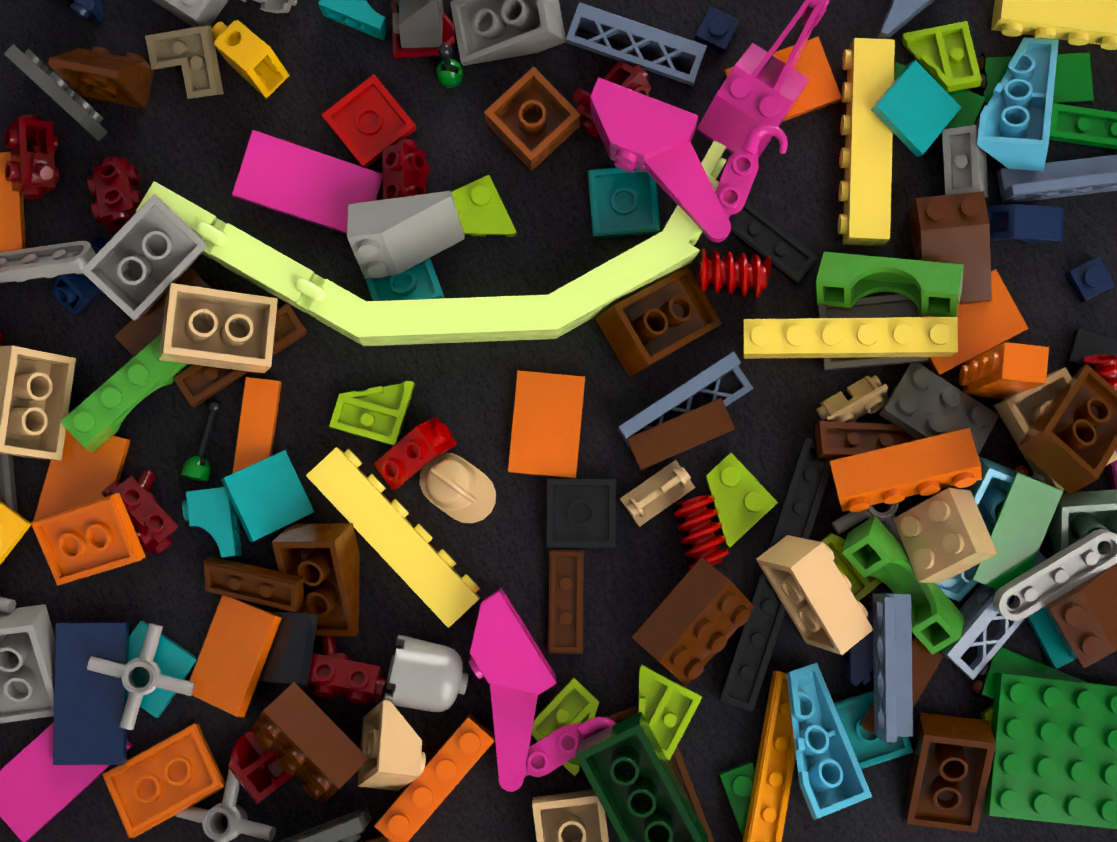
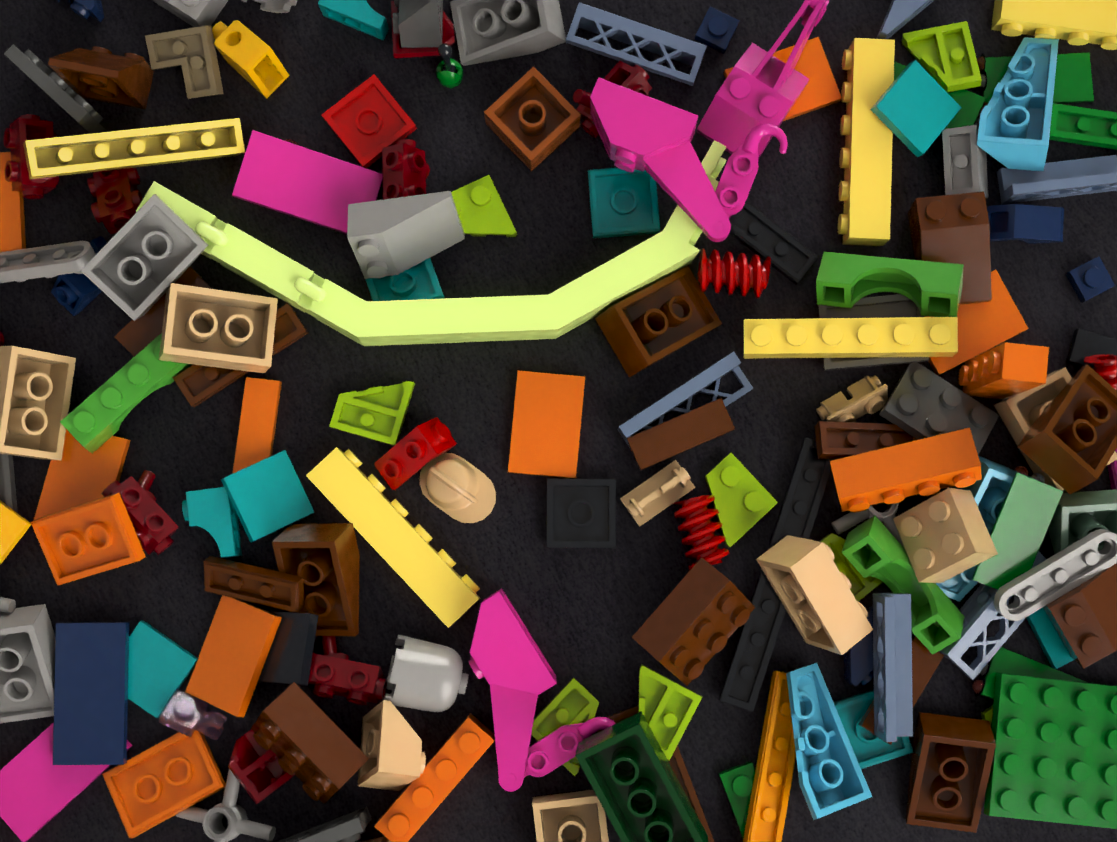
(126, 671): light grey bar -> none
(133, 148): none -> light yellow brick
(189, 714): none -> plate
(198, 466): hinge -> none
(566, 601): reddish brown tile -> none

